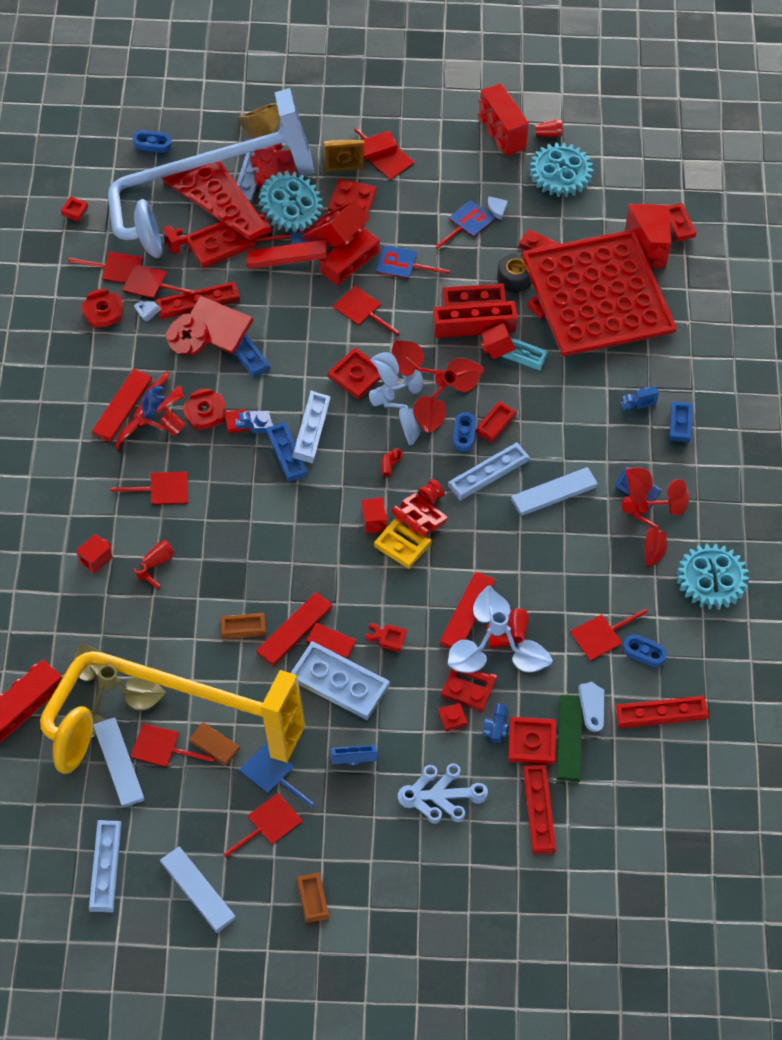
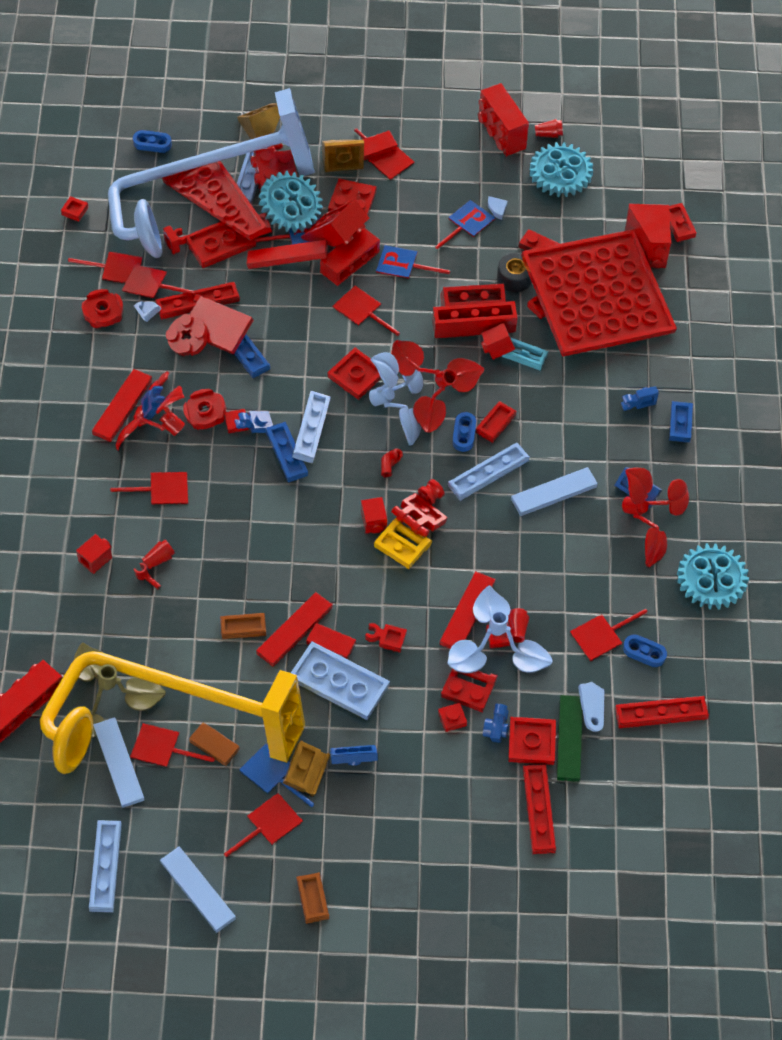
(306, 768): none -> pearl gold plate
(439, 794): light blue plant -> none

